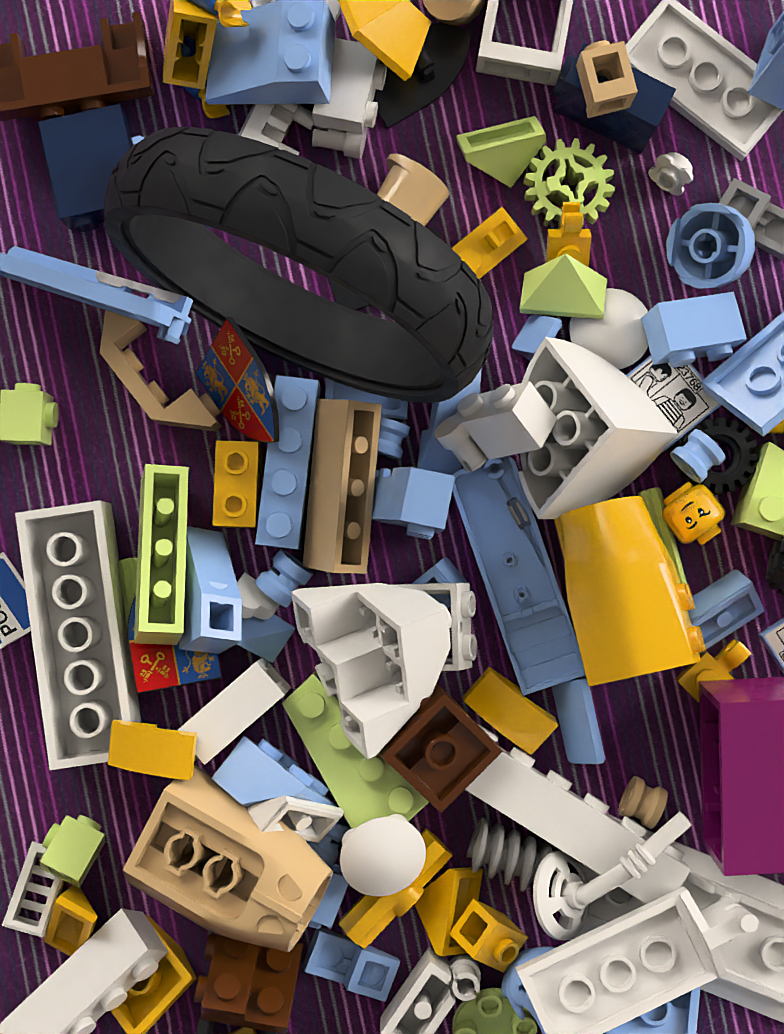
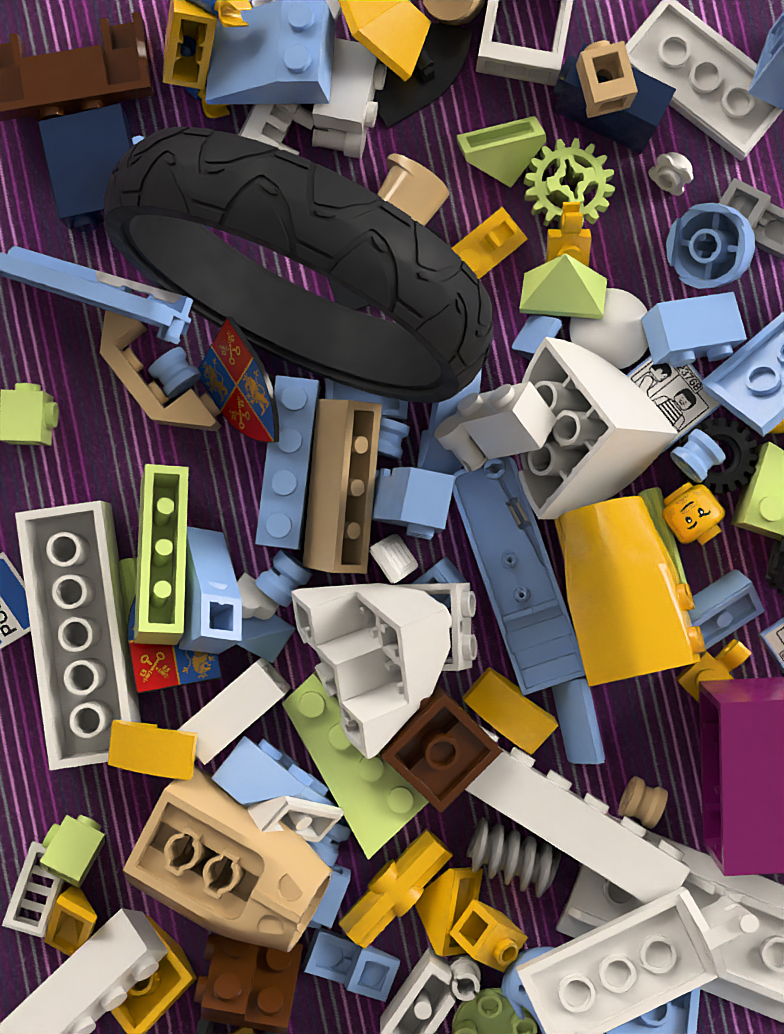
(174, 372): none -> light blue wheel
(237, 484): yellow brick -> none
(382, 855): white dish -> none
(394, 558): none -> white slope
(573, 894): white dish -> none

